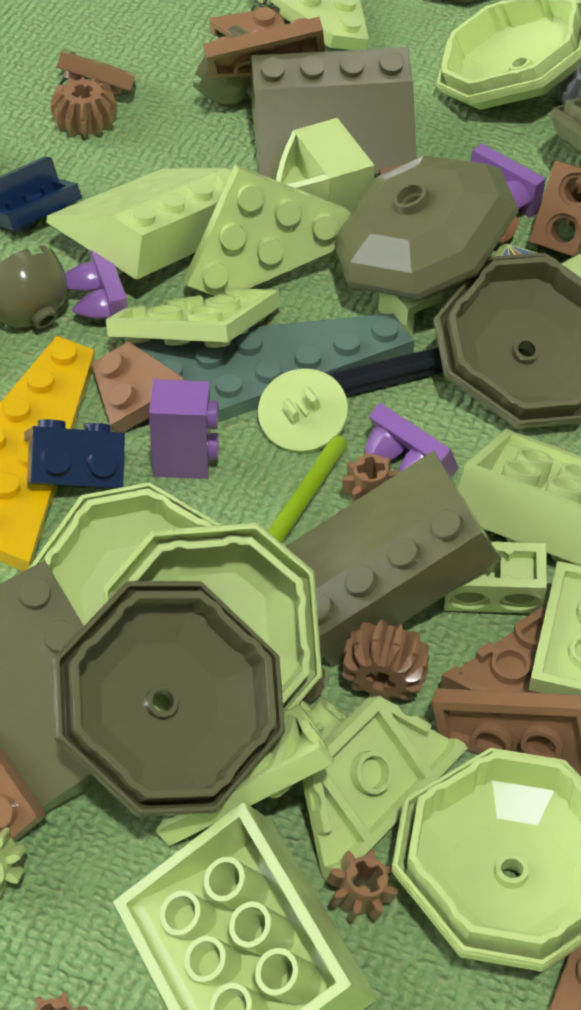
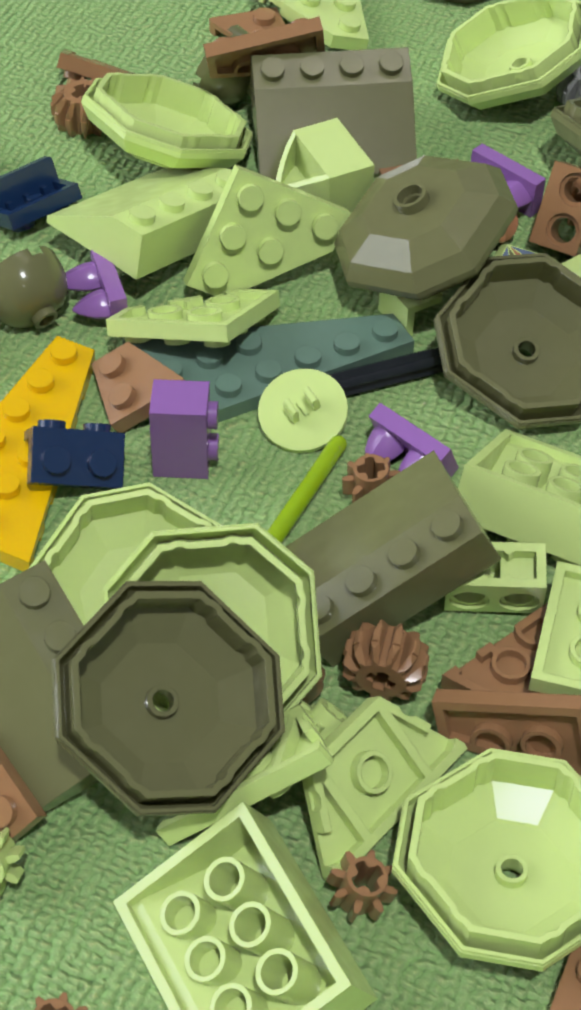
(166, 121): none -> yellowish green rock

